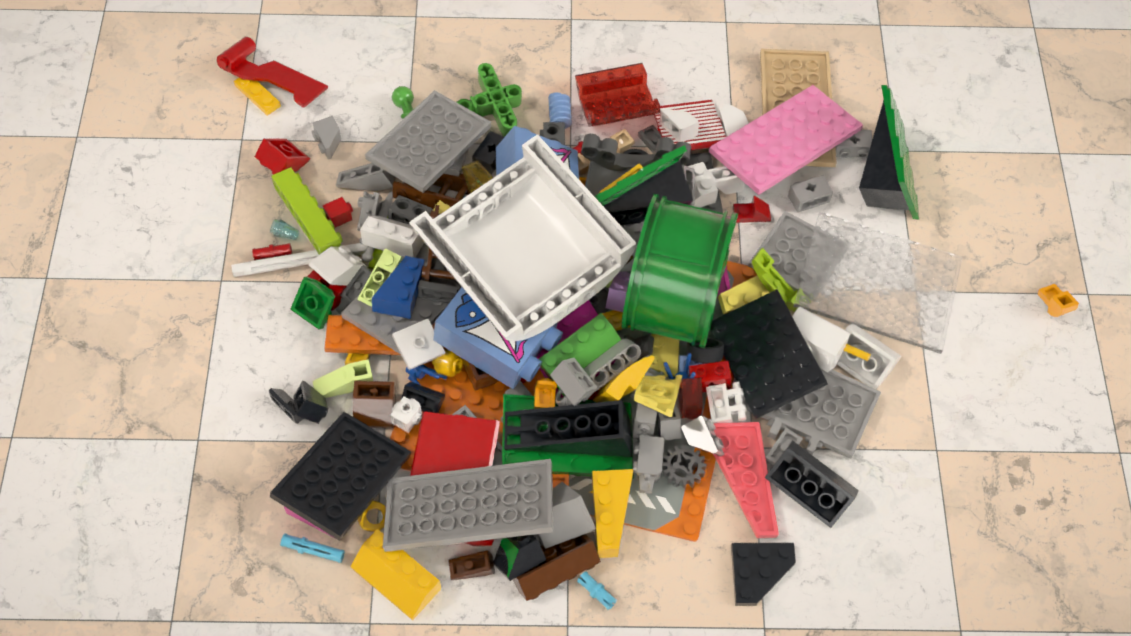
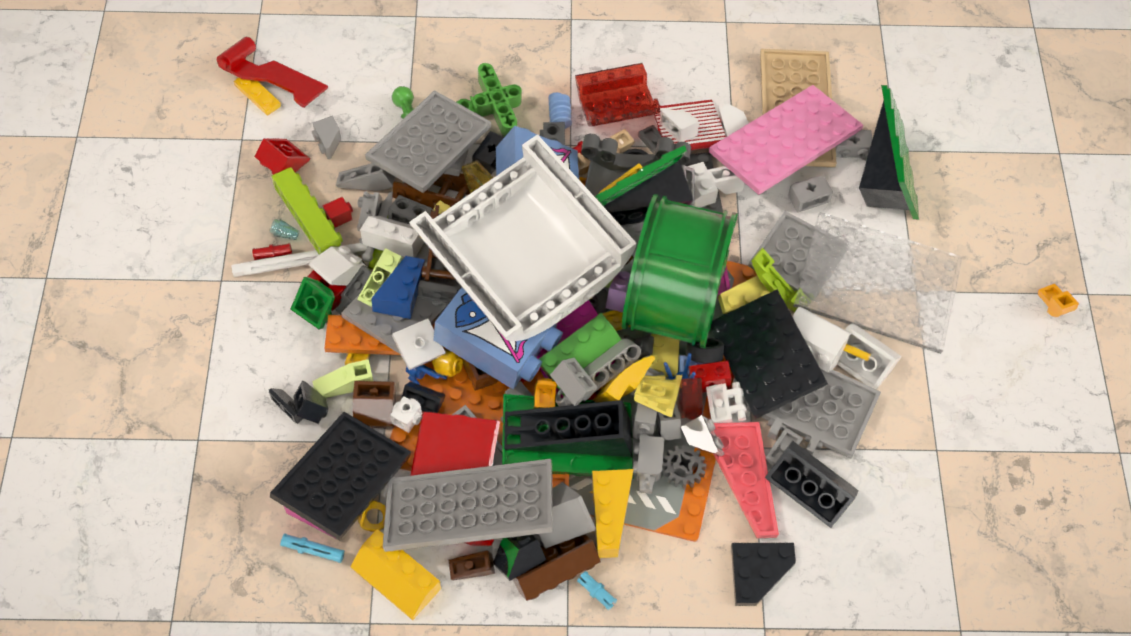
(752, 212): red slope -> none

